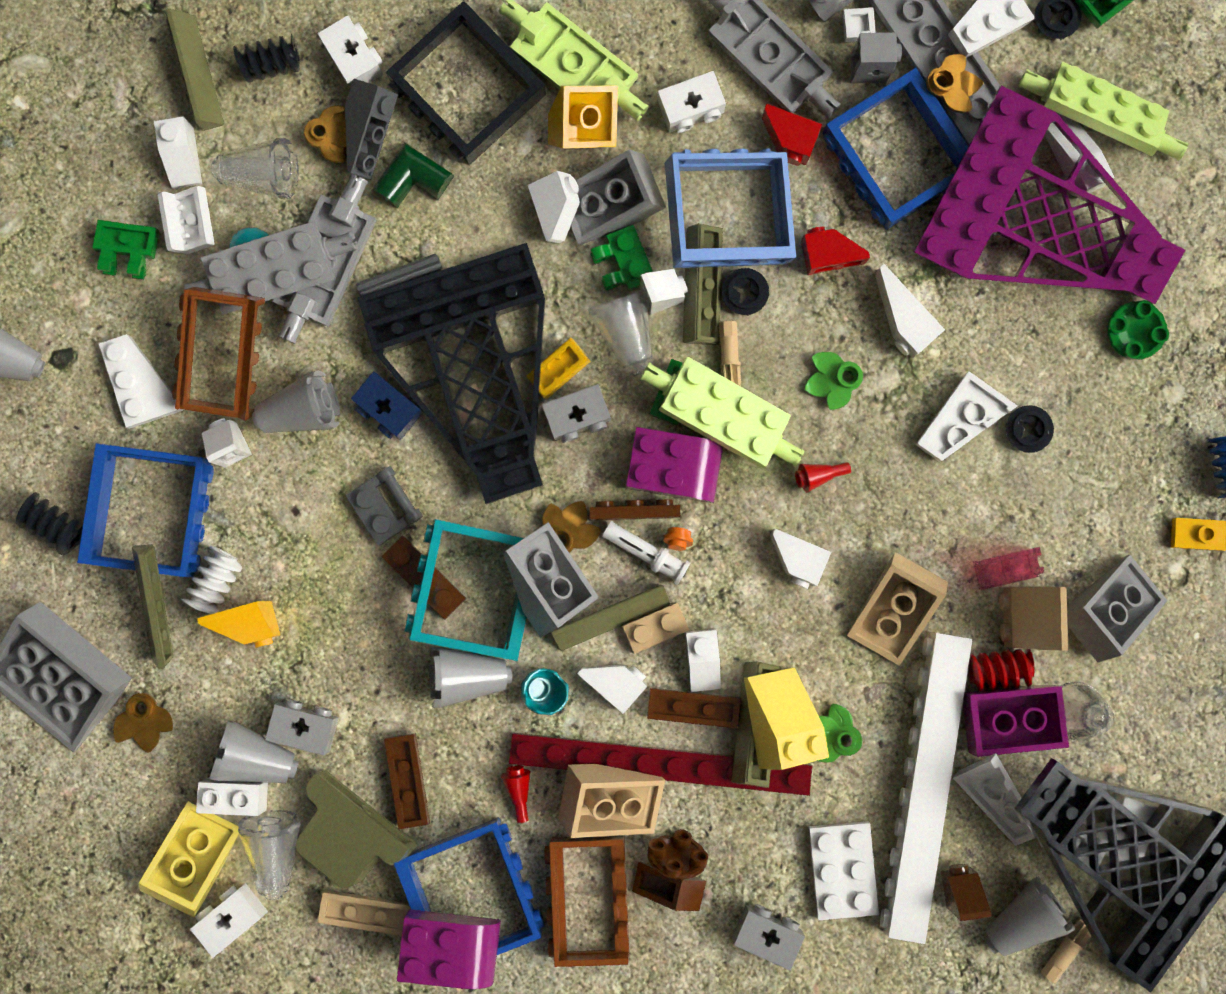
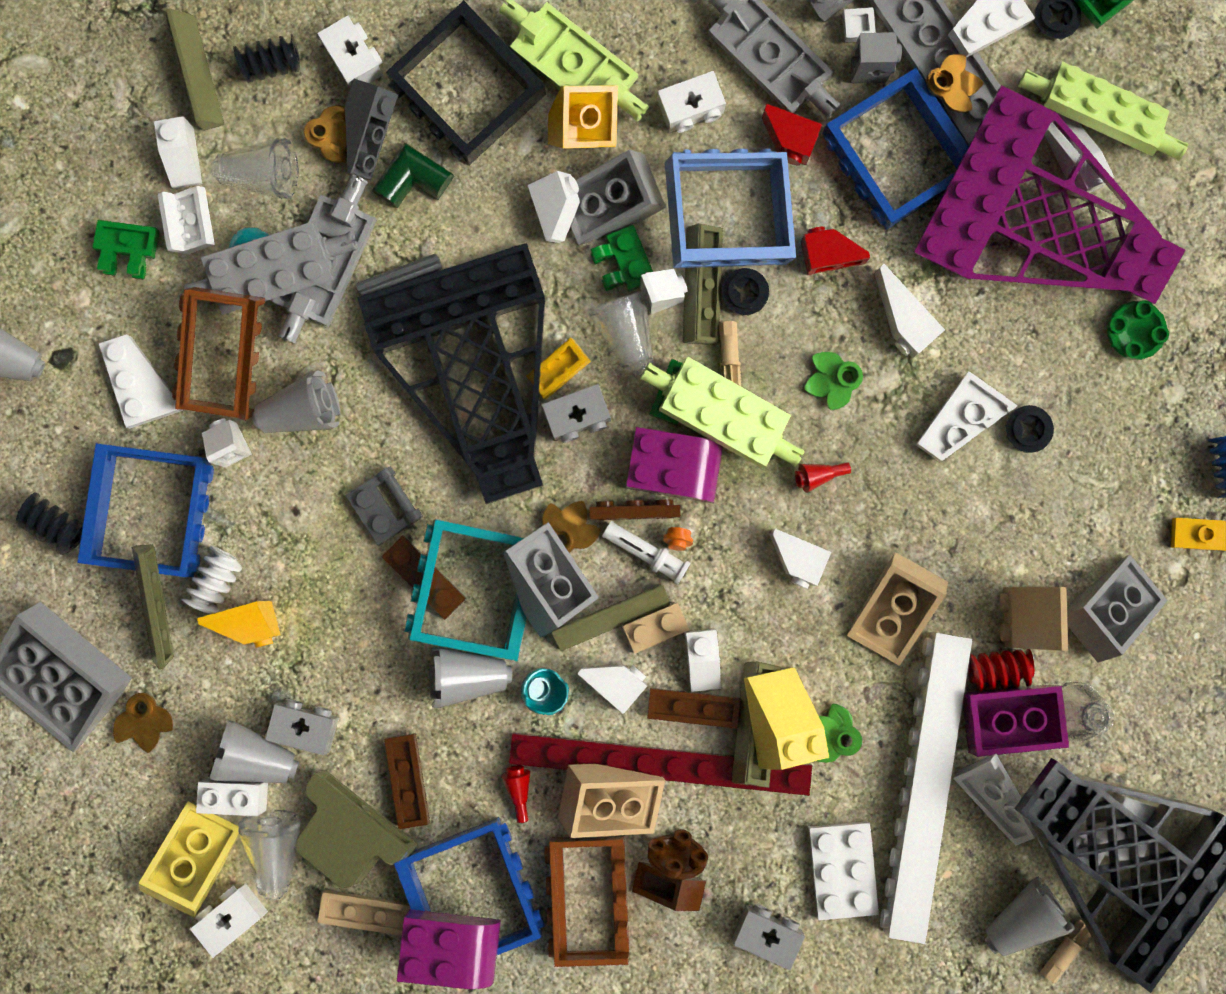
(373, 394): dark blue brick -> none
(965, 893): reddish brown slope -> none
(1008, 568): clear pink hinge -> none

